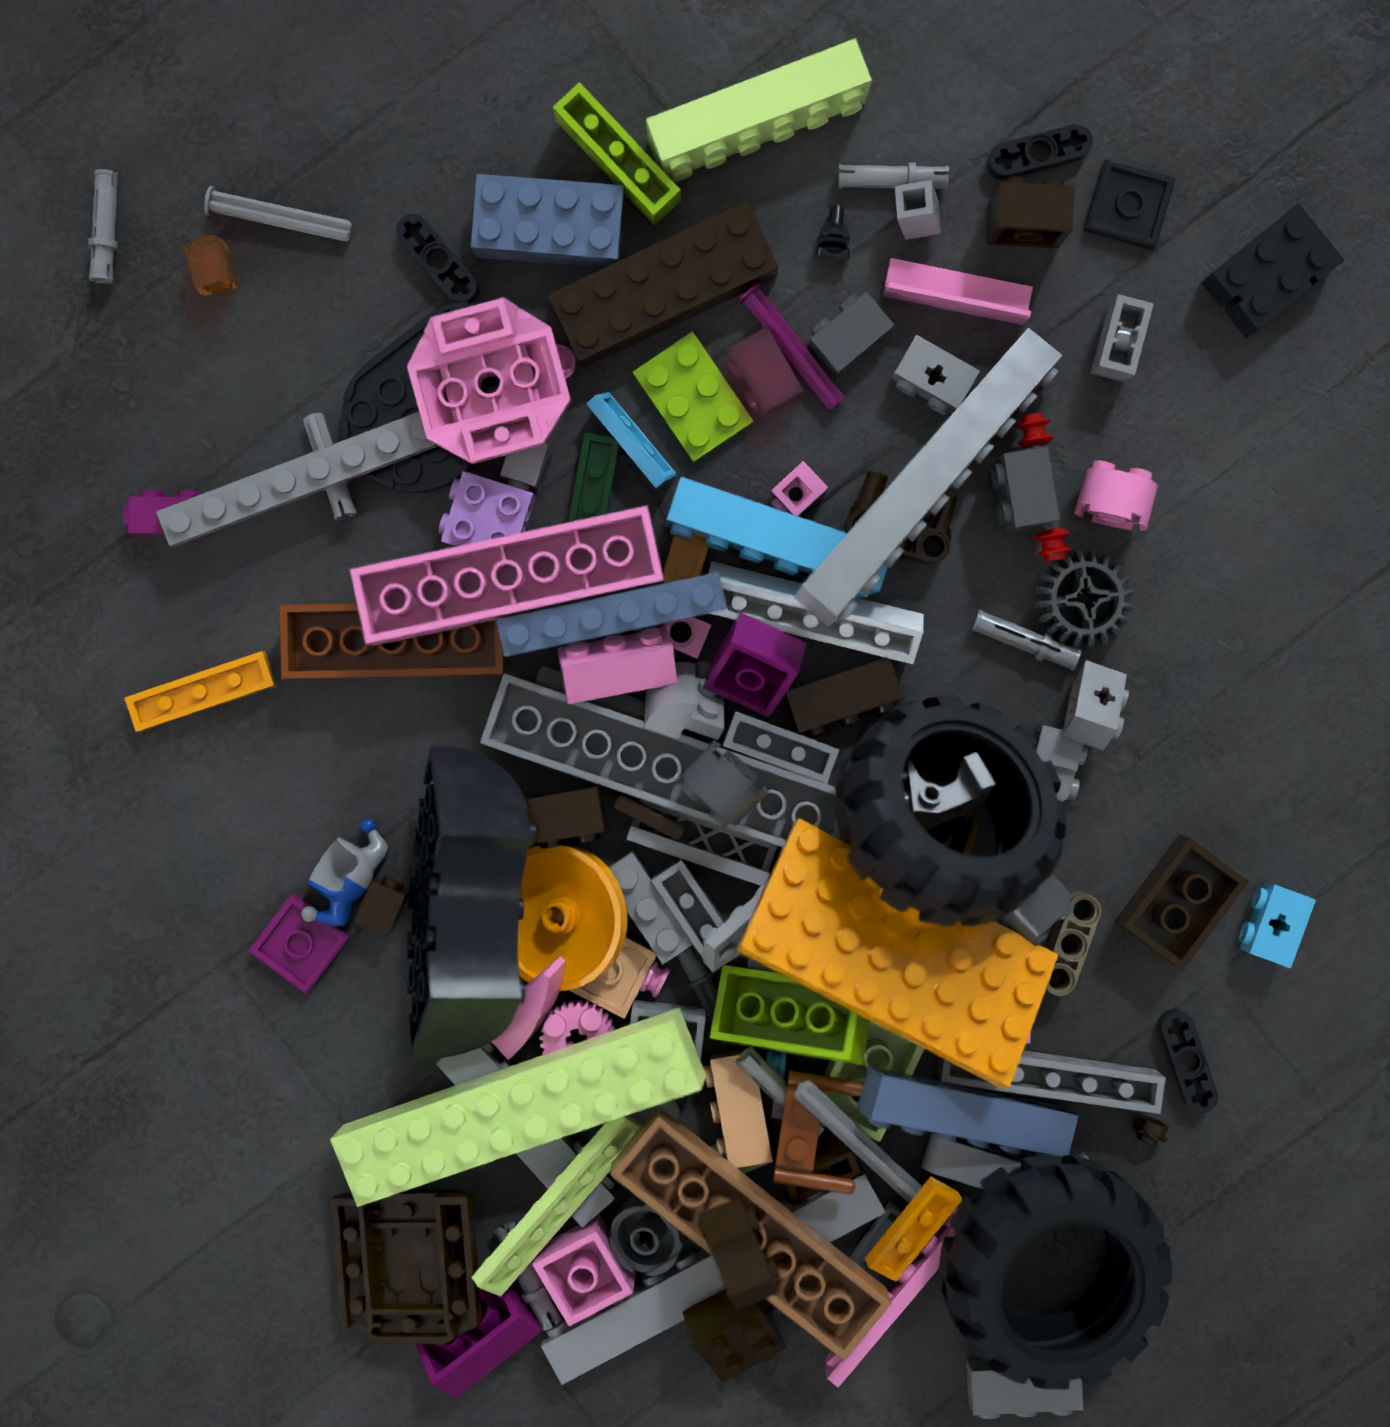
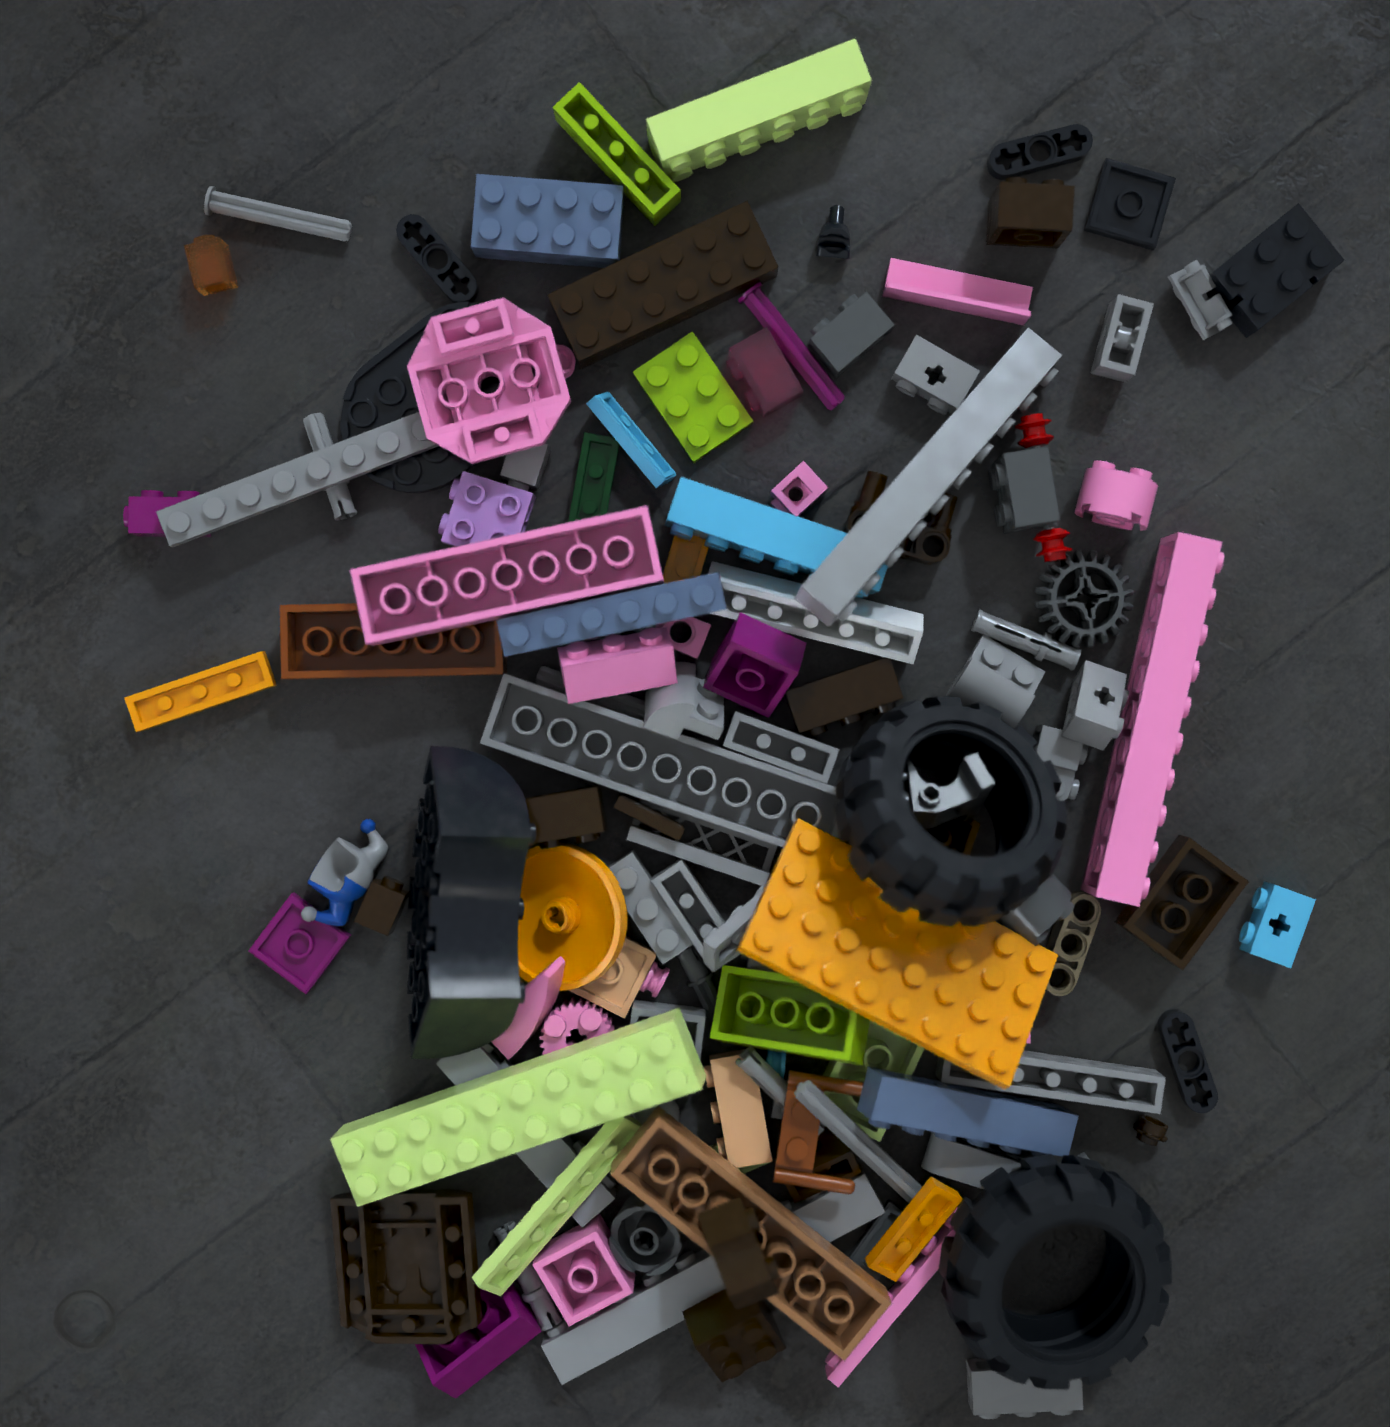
(103, 227): light grey pin -> none
(723, 785): dark grey brick -> none
(890, 176): light grey pin -> none
(918, 209): light grey brick -> none
(997, 680): none -> light grey brick
(1152, 718): none -> bright pink brick
(1206, 314): none -> light grey hinge

